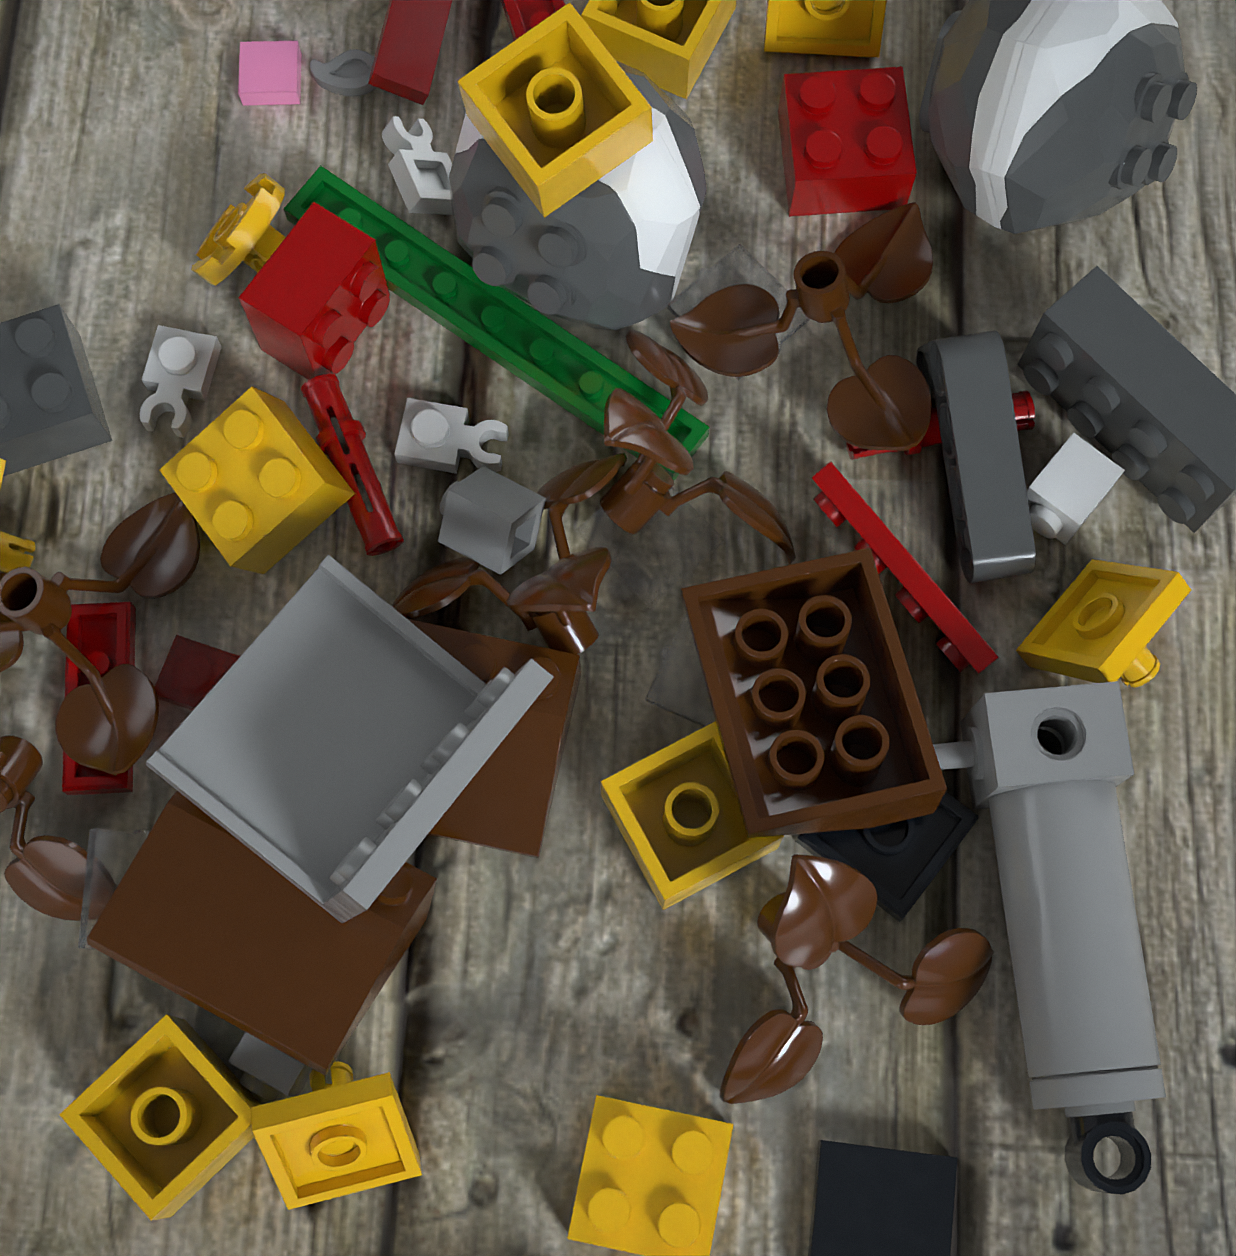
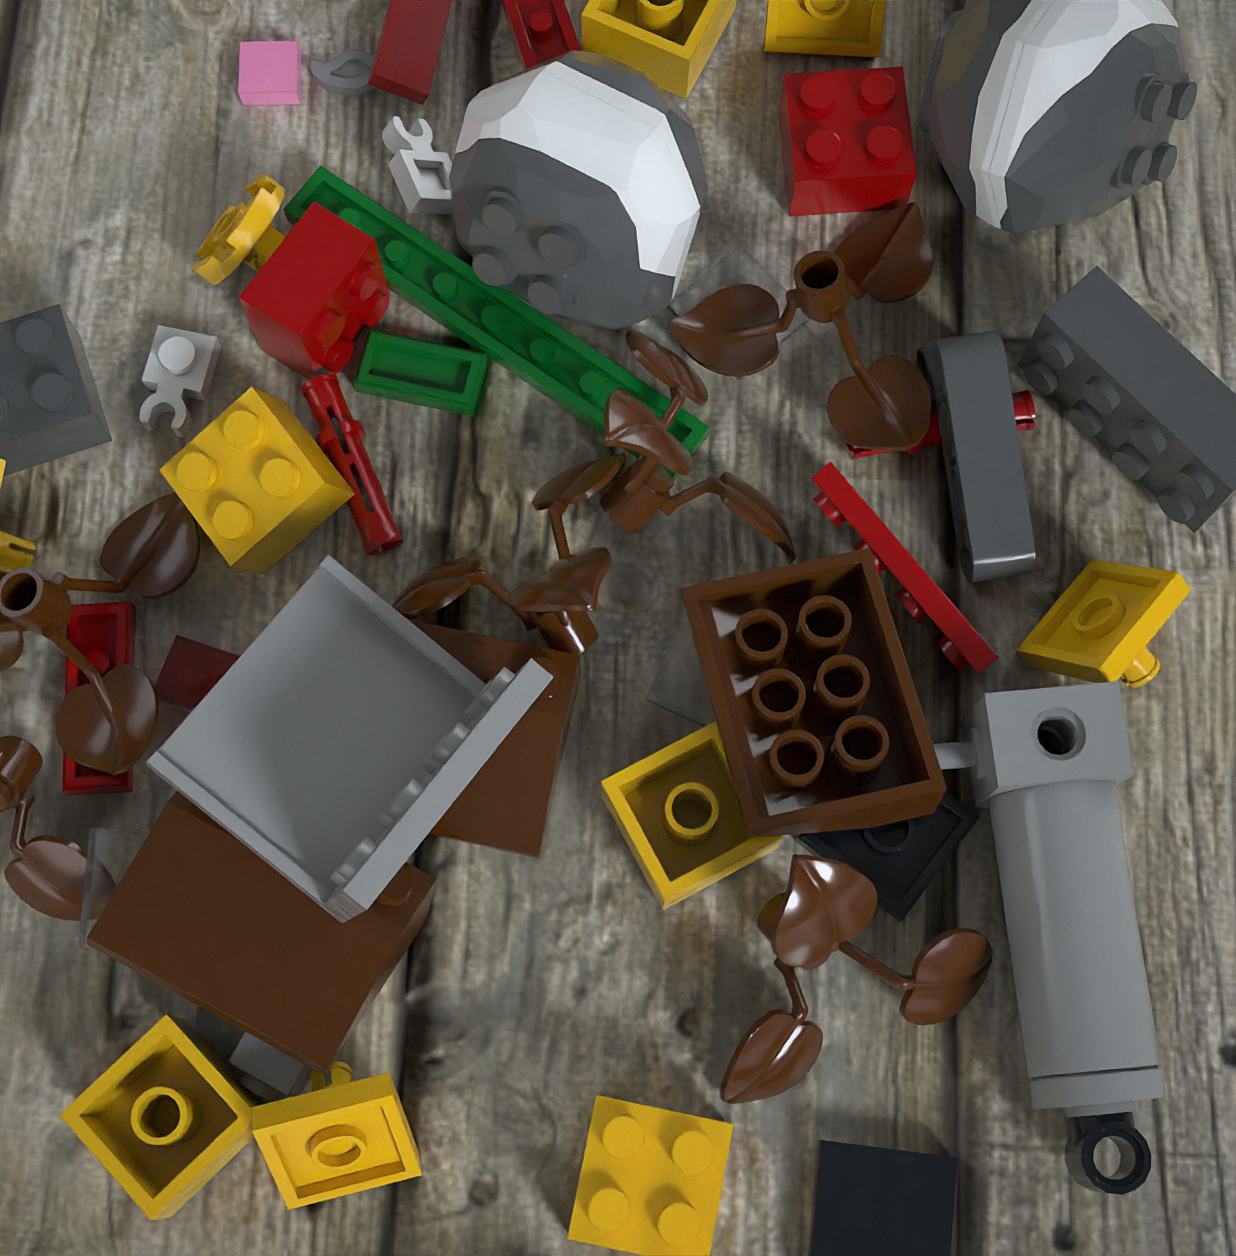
(421, 372): none -> green tile
(439, 434): white plate -> none
(490, 519): light grey brick -> none
(557, 109): yellow brick -> none
(1070, 489): white brick -> none

